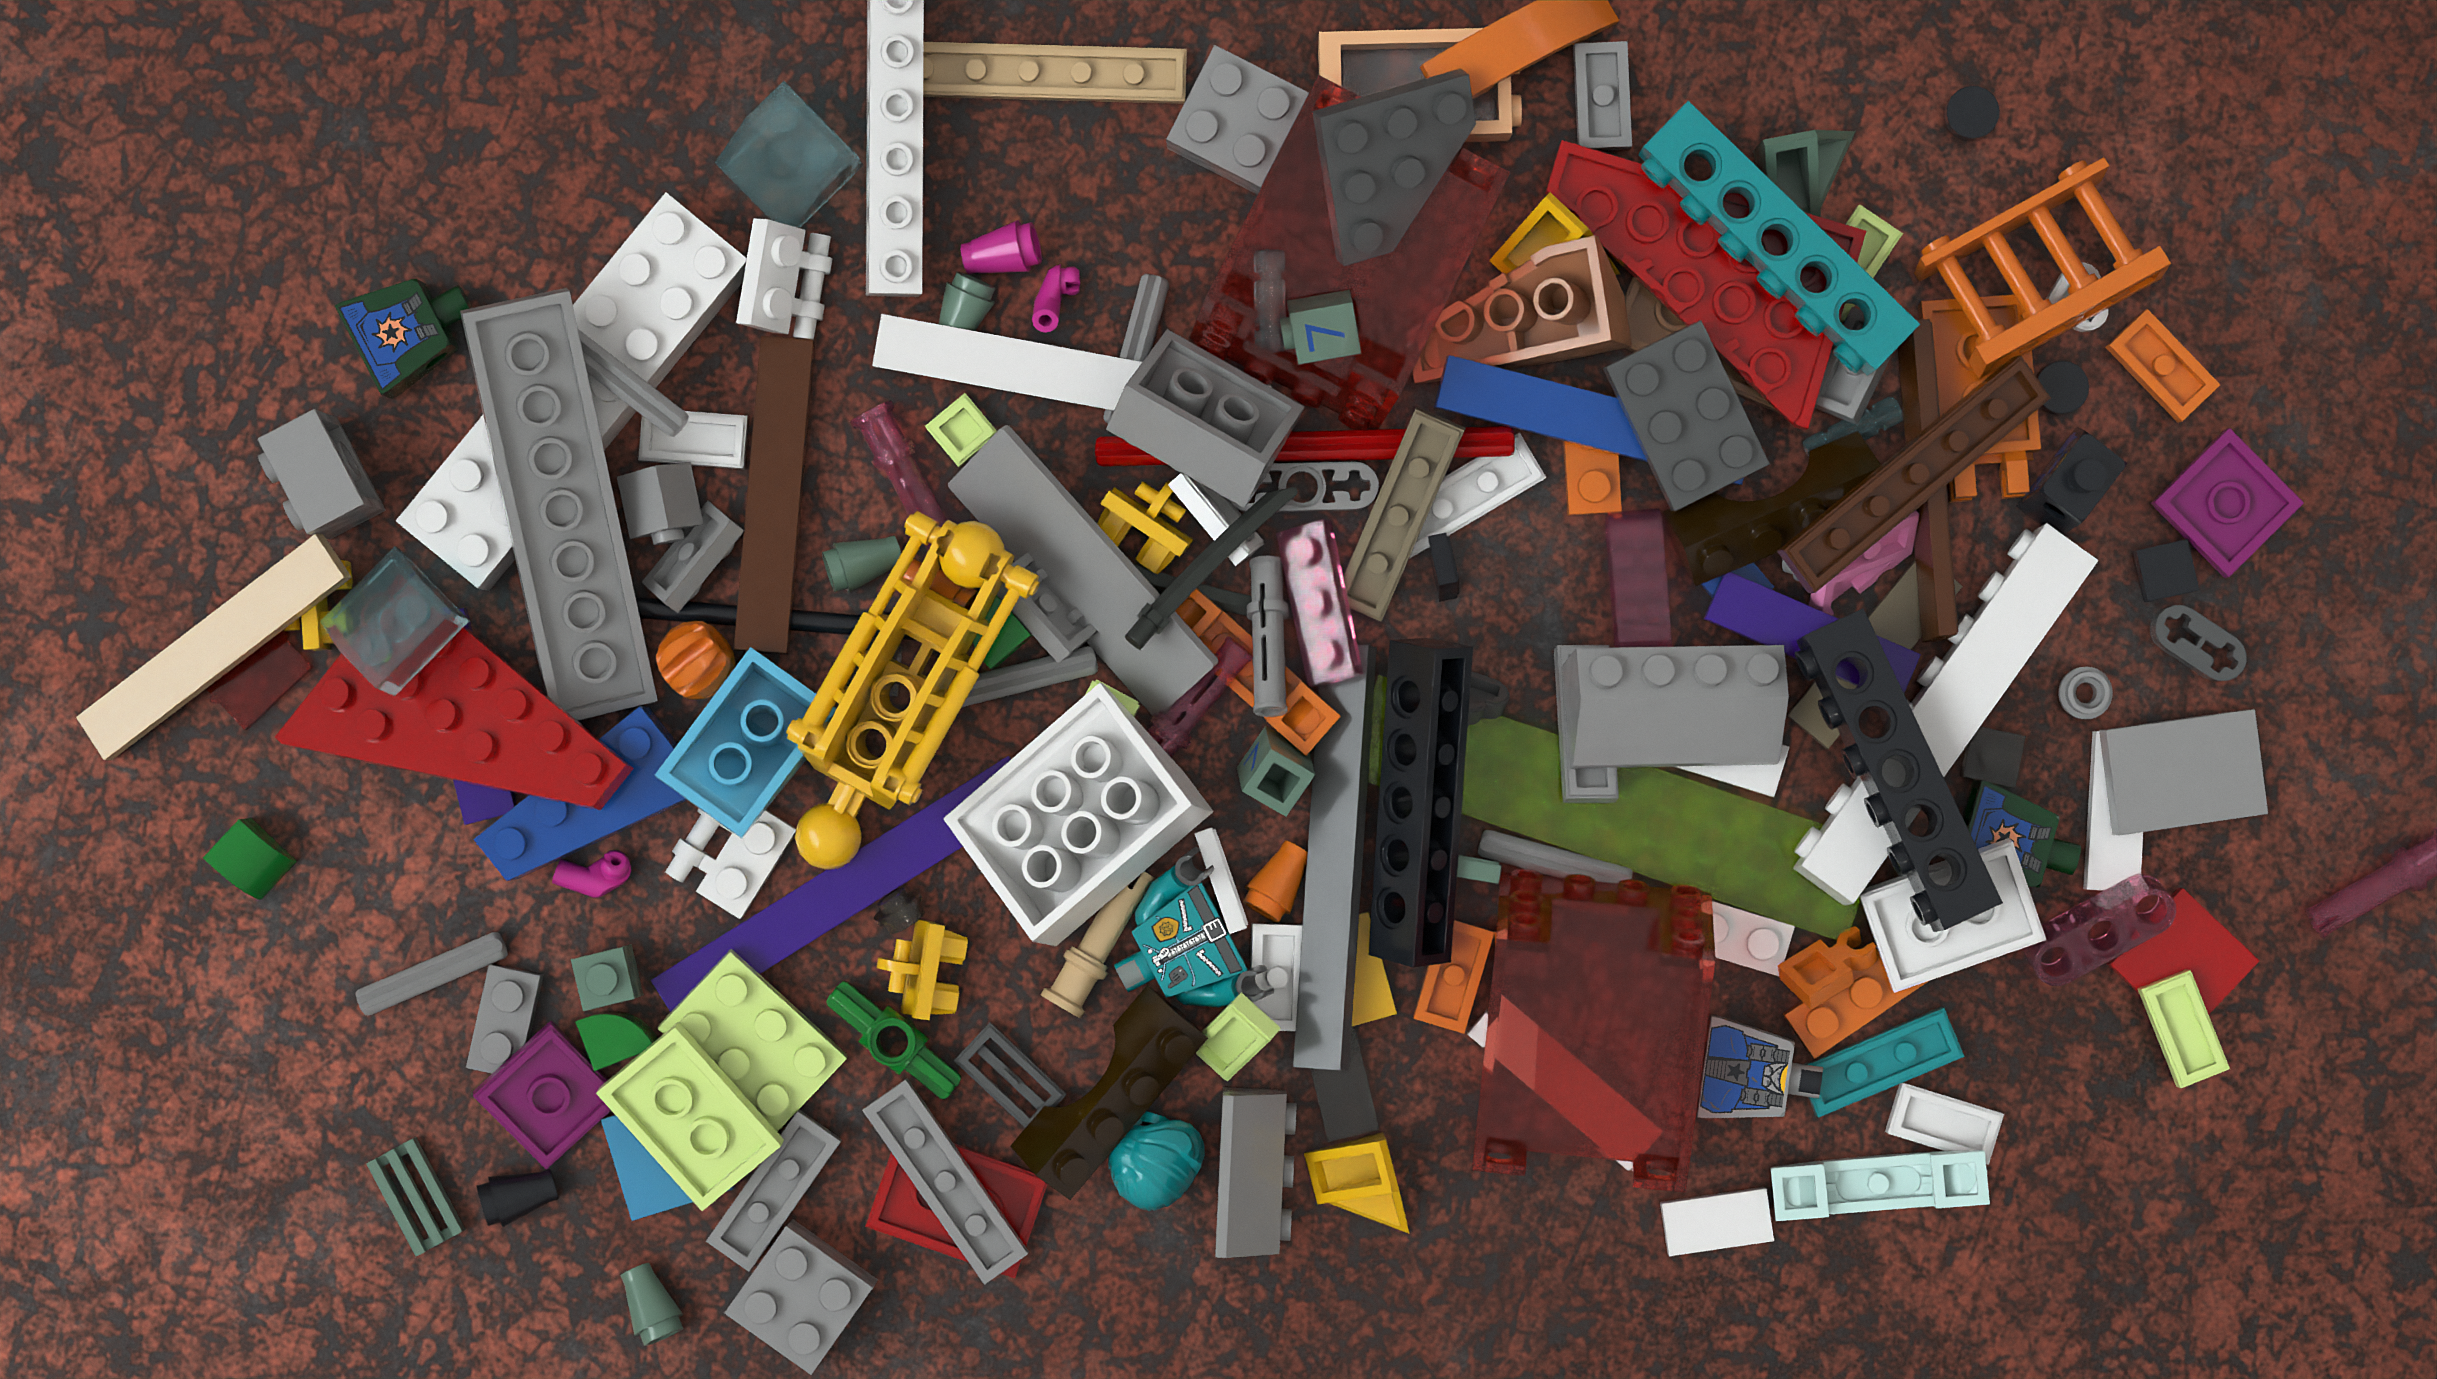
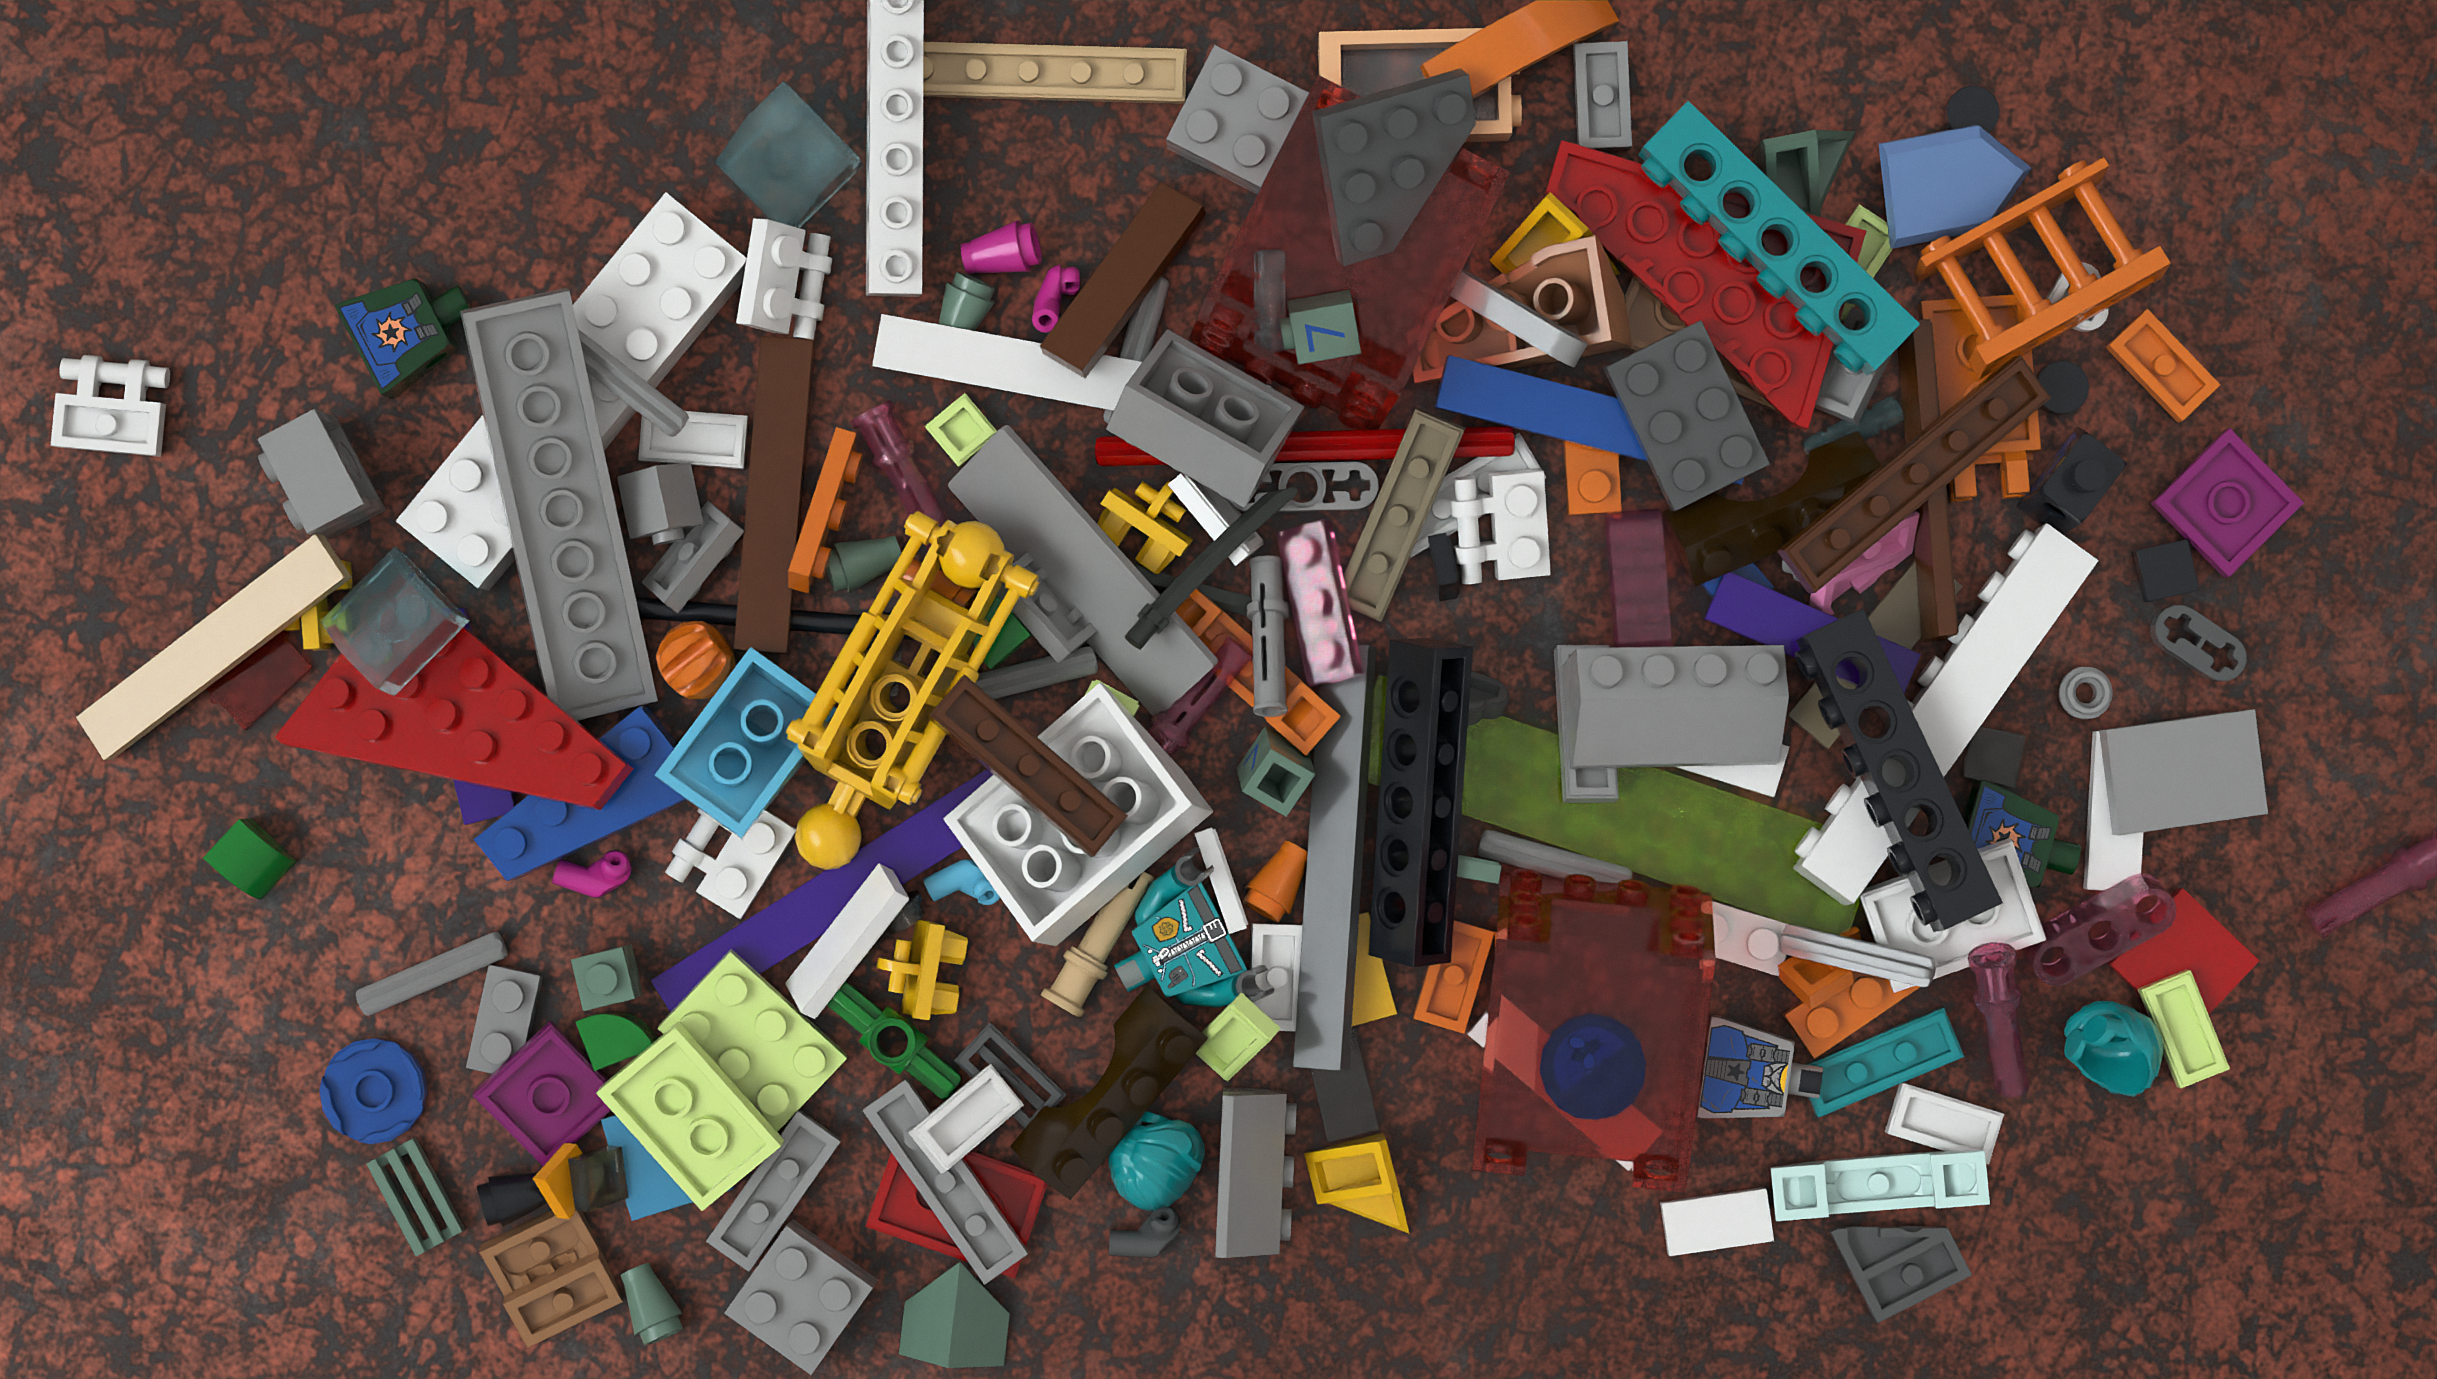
(110, 423): none -> white plate
(373, 1090): none -> blue tile
(551, 1275): none -> medium nougat slope
(555, 1181): none -> light orange tile
(598, 1178): none -> clear smoke plate
(825, 511): none -> orange plate
(847, 941): none -> white tile
(955, 1323): none -> sand green slope
(963, 877): none -> medium azure arm
(965, 1118): none -> white tile
(1027, 766): none -> reddish brown tile
(1123, 280): none -> reddish brown tile
(1150, 1238): none -> dark grey arm
(1517, 525): none -> white plate
(1518, 318): none -> light grey beam
(1592, 1066): none -> clear blue tile
(1858, 955): none -> light grey axle
(1899, 1264): none -> dark grey wing
(1946, 183): none -> medium blue tile
(1998, 1000): none -> clear pink pin
(2114, 1047): none -> teal hair

